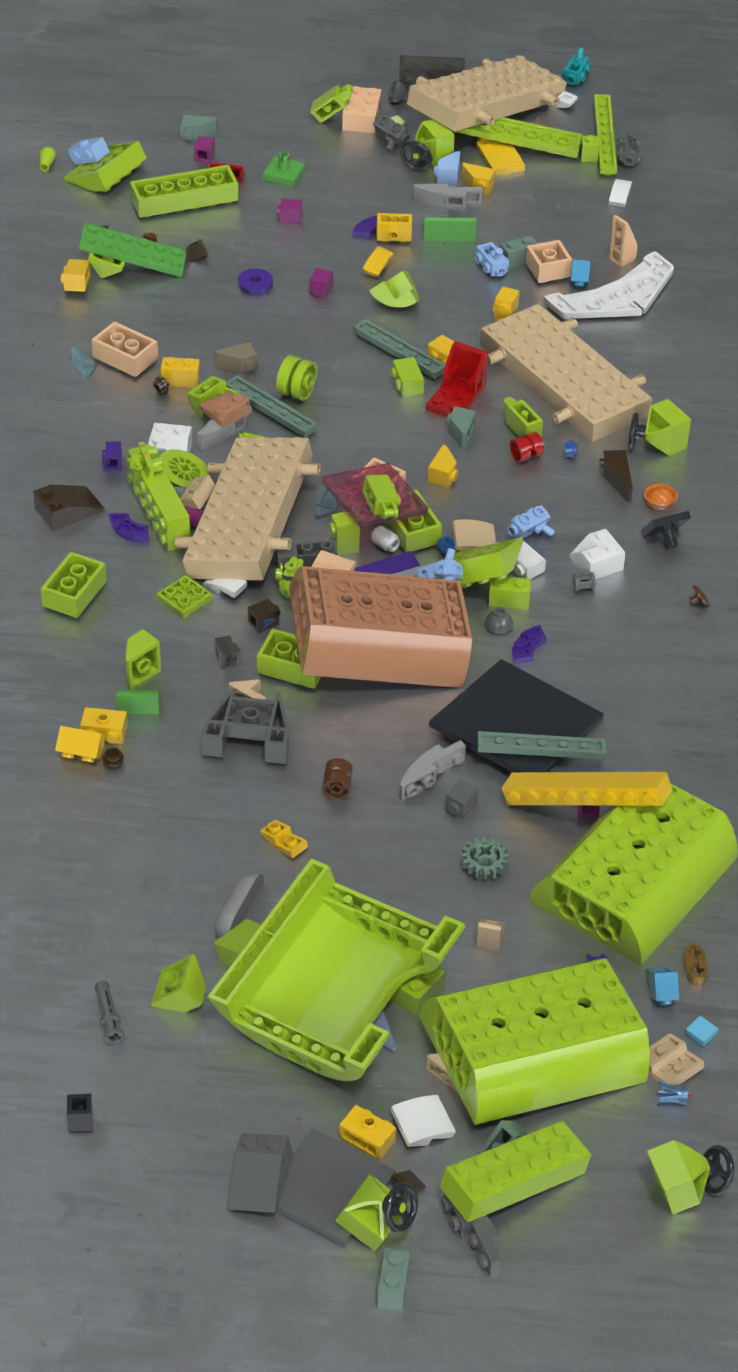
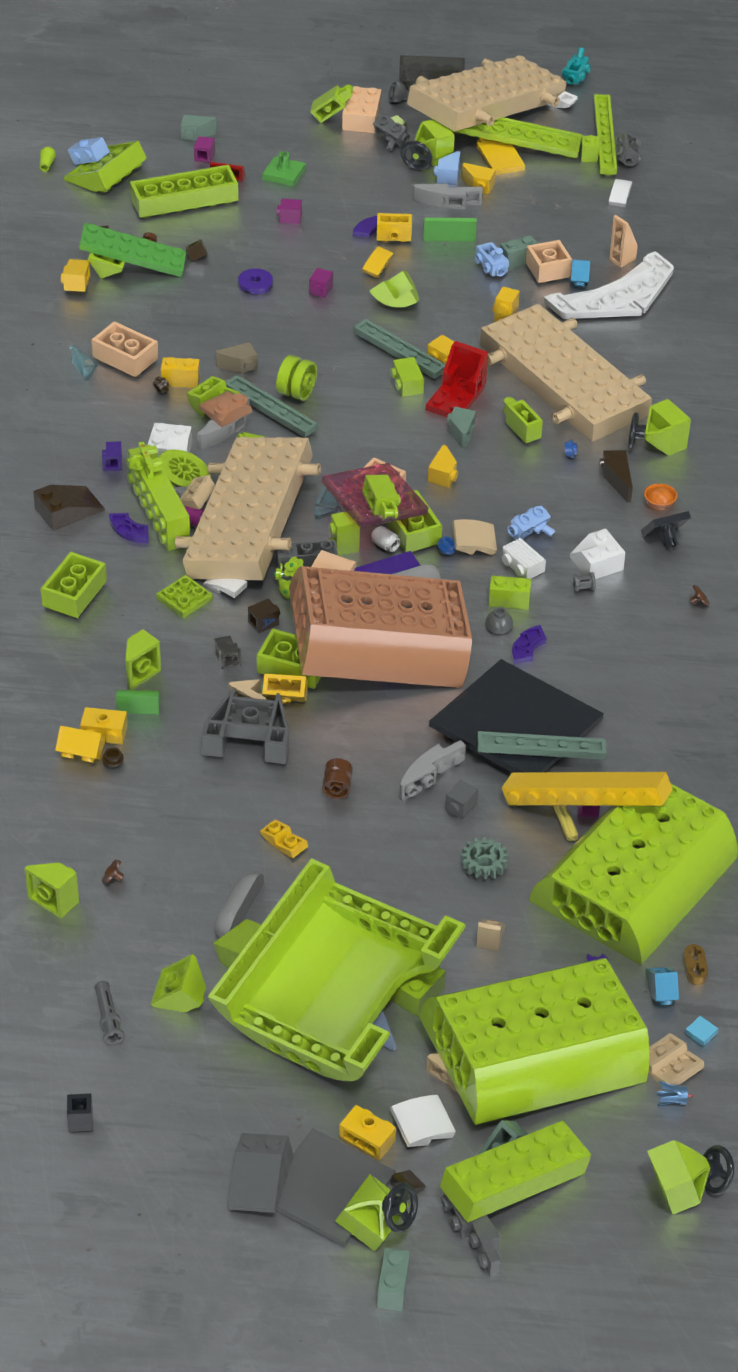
(52, 887): none -> lime slope
(112, 872): none -> reddish brown plant
(290, 687): none -> yellow brick
(444, 569): light blue brick -> none
(488, 561): lime slope -> none
(525, 447): red wheel -> none
(566, 822): none -> light yellow axle

